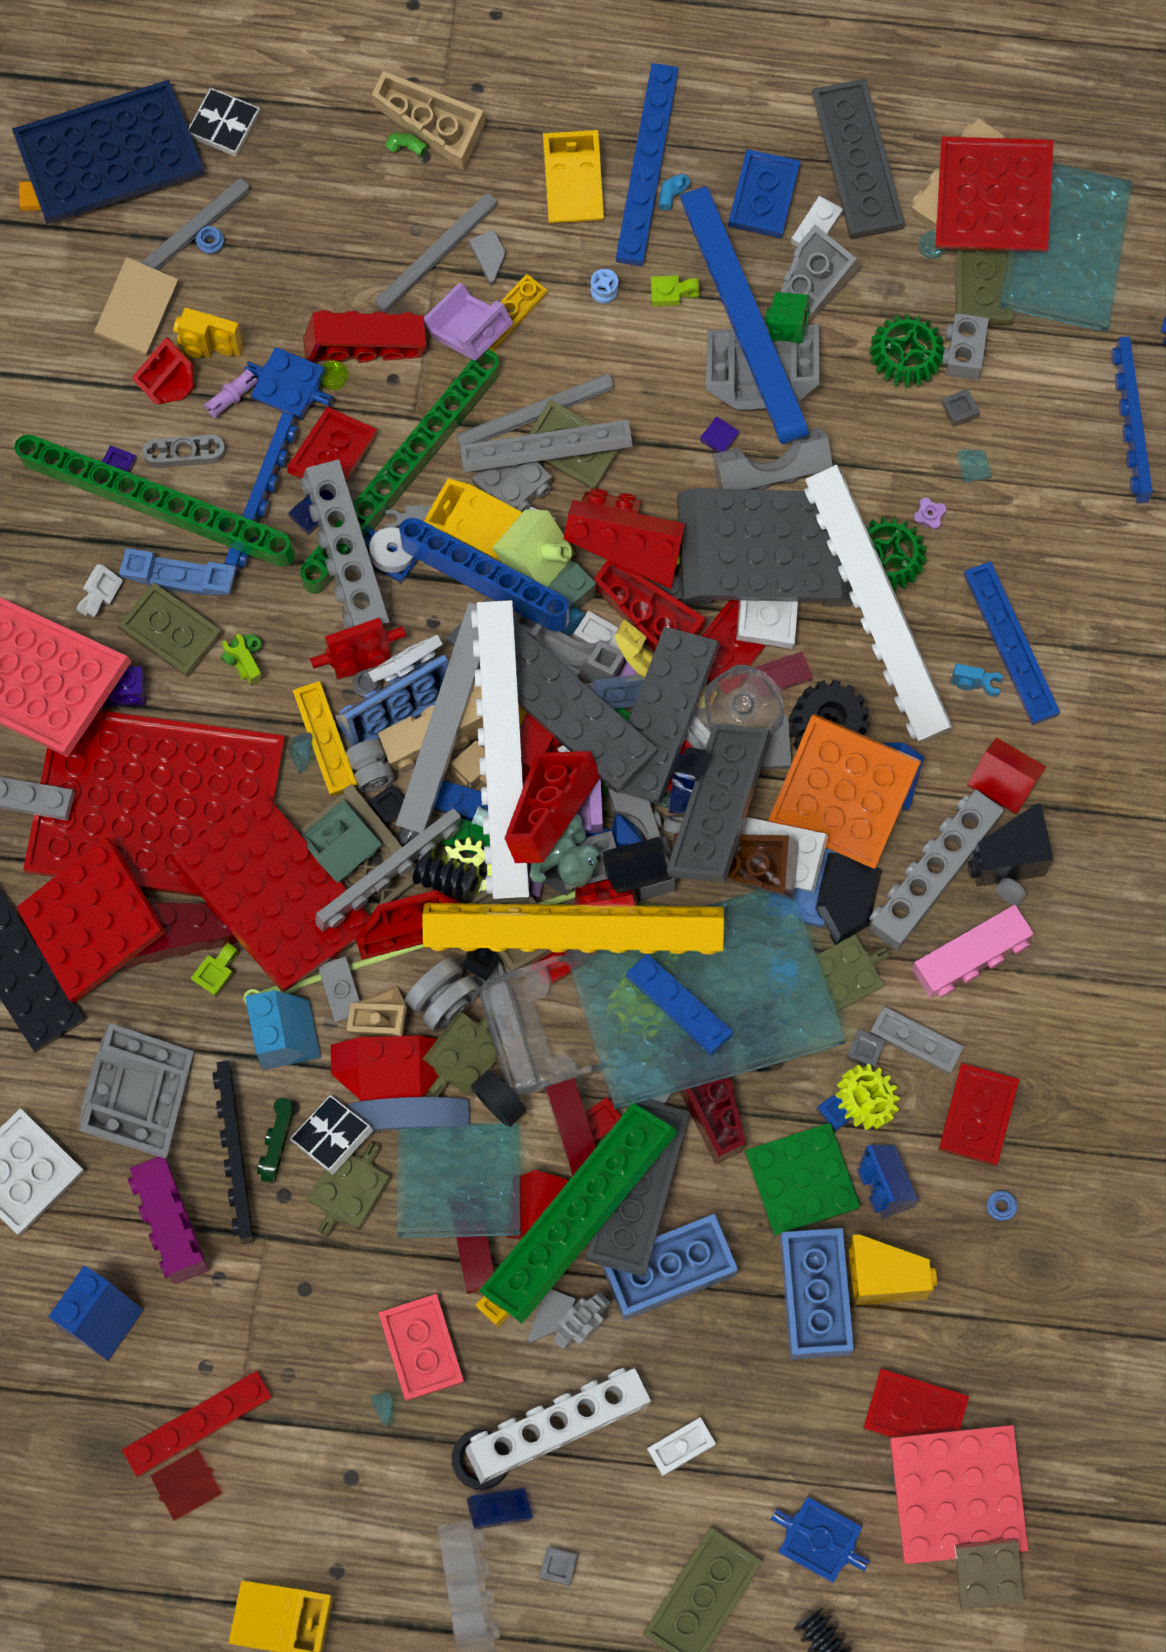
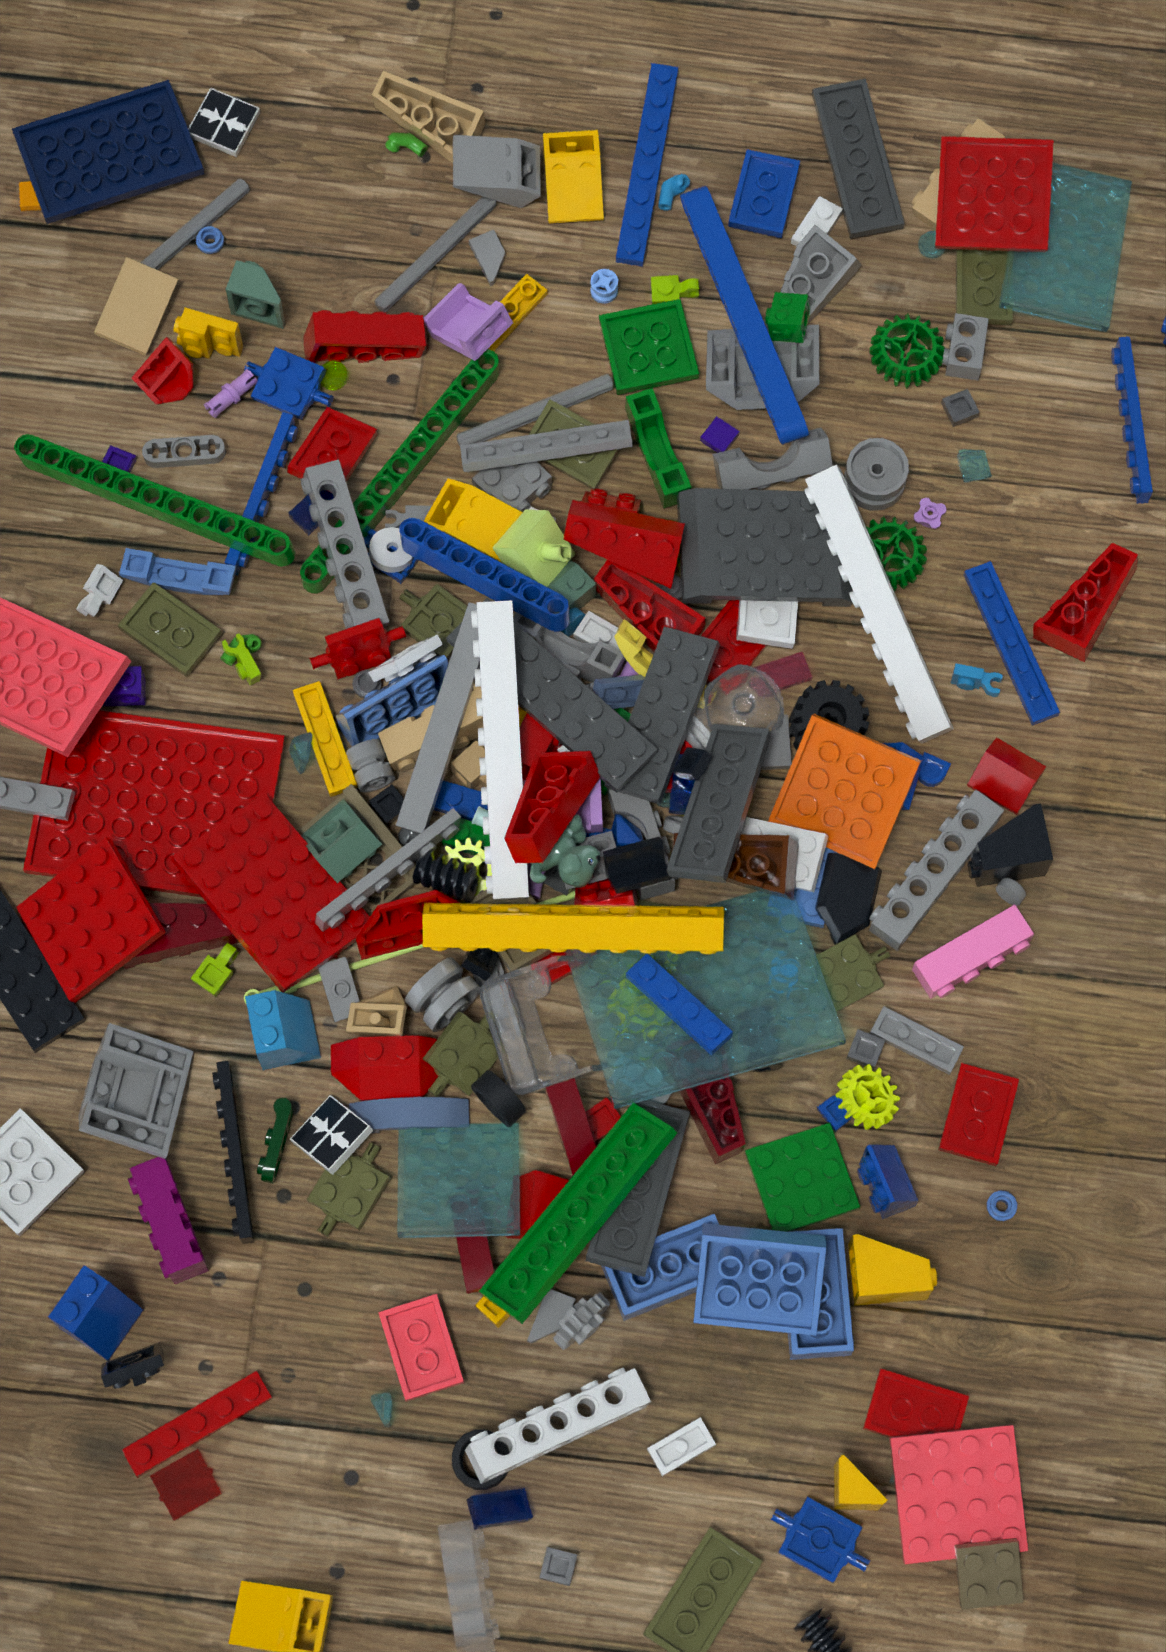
(134, 1365): none -> black hinge
(253, 295): none -> sand green slope
(433, 615): none -> olive plate
(497, 168): none -> light grey slope
(648, 346): none -> green plate
(654, 444): none -> green arch
(760, 1279): none -> medium blue slope
(853, 1489): none -> yellow slope
(876, 473): none -> light grey wheel
(933, 770): none -> blue tile
(1085, 608): none -> red wedge

